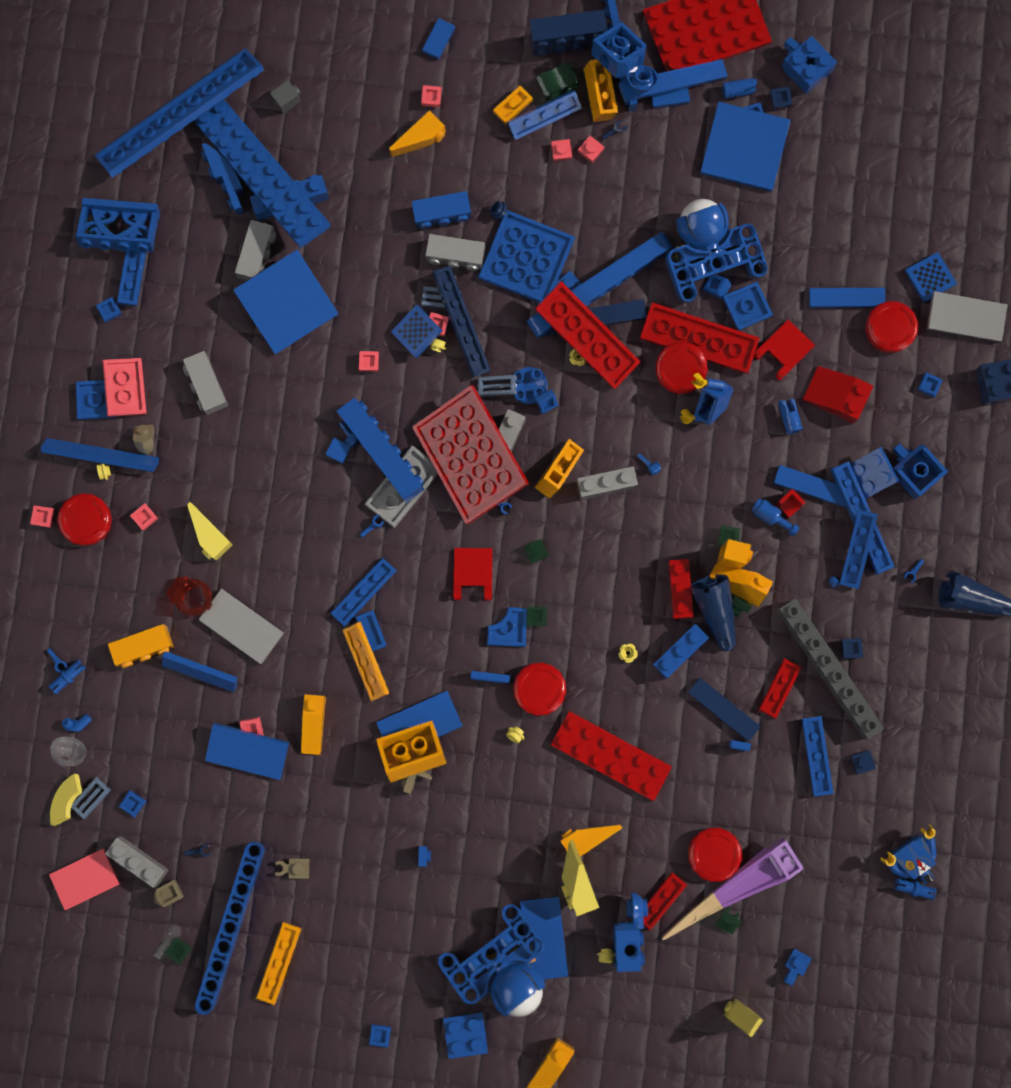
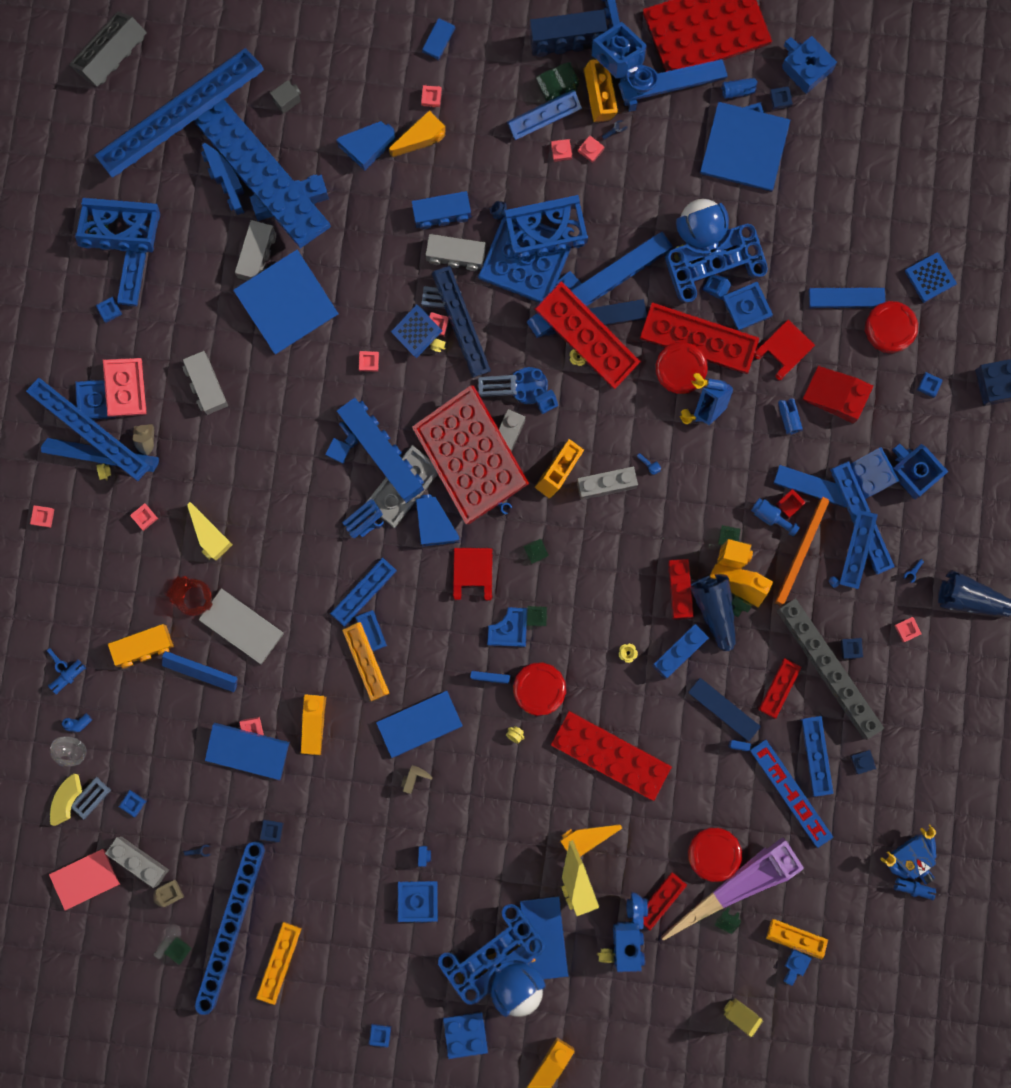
(84, 519): red piece -> none
(88, 429): none -> blue plate
(108, 48): none -> dark grey slope
(271, 830): none -> dark blue plate
(297, 868): dark tan plate -> none
(360, 516): none -> blue tile
(367, 143): none -> blue slope
(411, 751): light orange brick -> none
(417, 901): none -> blue plate
(434, 523): none -> blue slope
(512, 105): light orange plate -> none
(563, 207): none -> blue fence
(671, 98): blue tile -> none
(791, 793): none -> blue tile
(797, 939): none -> light orange tile
(802, 550): none -> orange tile
(908, 629): none -> coral plate
(967, 316): light grey tile -> none

